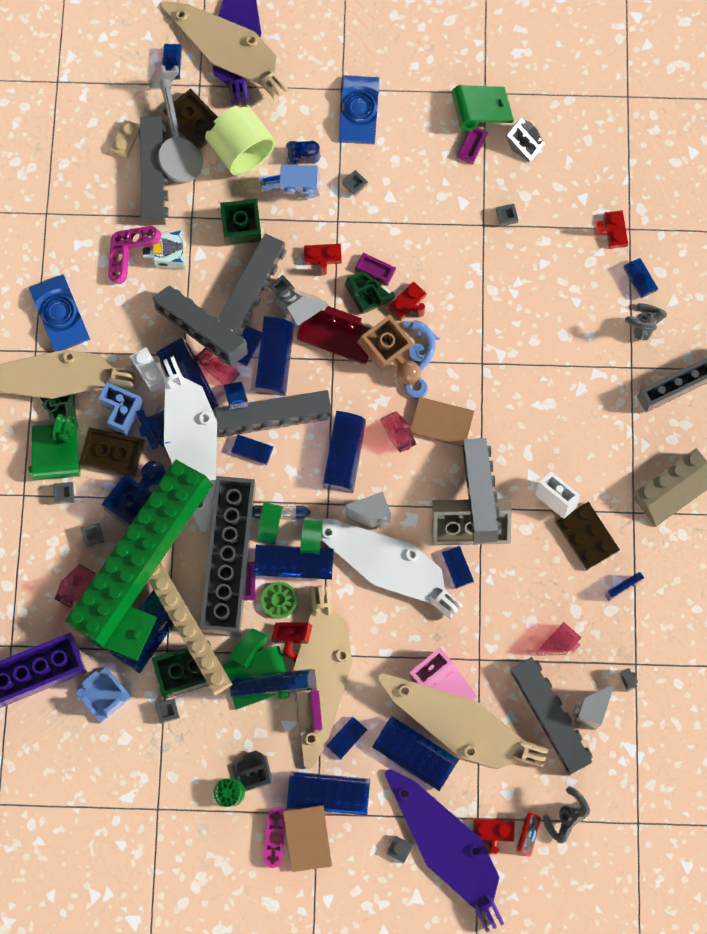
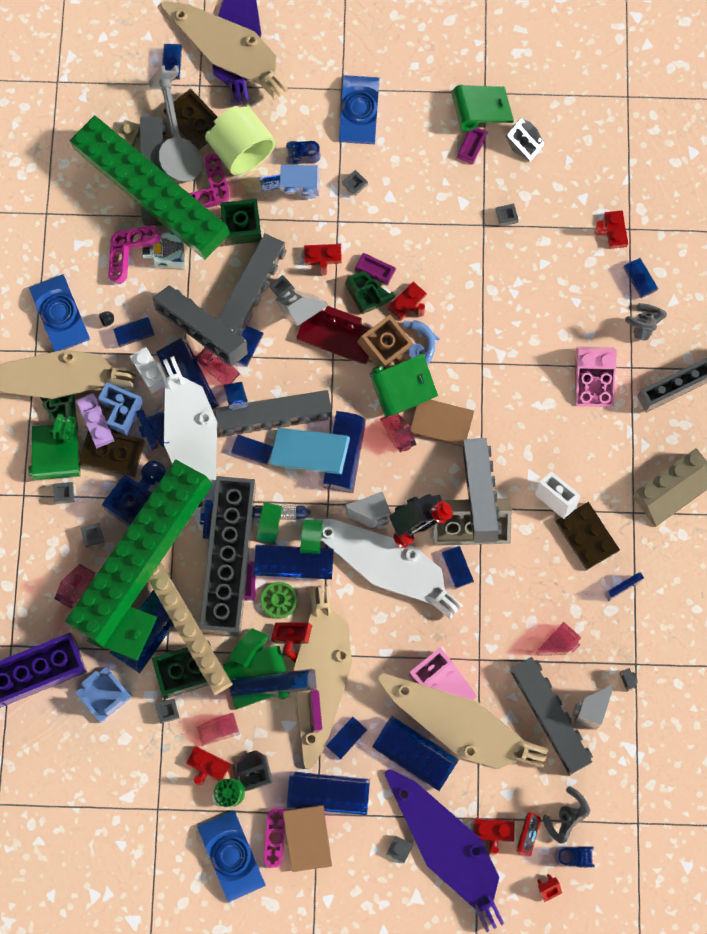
(95, 420): none -> lavender plate
(106, 318): none -> black hinge
(133, 332): none -> clear blue plate
(150, 187): none -> green brick
(205, 519): none -> clear blue plate
(207, 765): none -> red plate
(212, 193): none -> dark pink beam
(218, 729): none -> clear pink slope
(231, 856): none -> blue slope
(274, 356): clear blue brick -> none
(309, 450): none -> medium azure tile
(401, 385): none -> green door
(418, 517): none -> black brick
(549, 888): none -> red tile
(579, 857): none -> clear blue piece
(595, 376): none -> bright pink slope

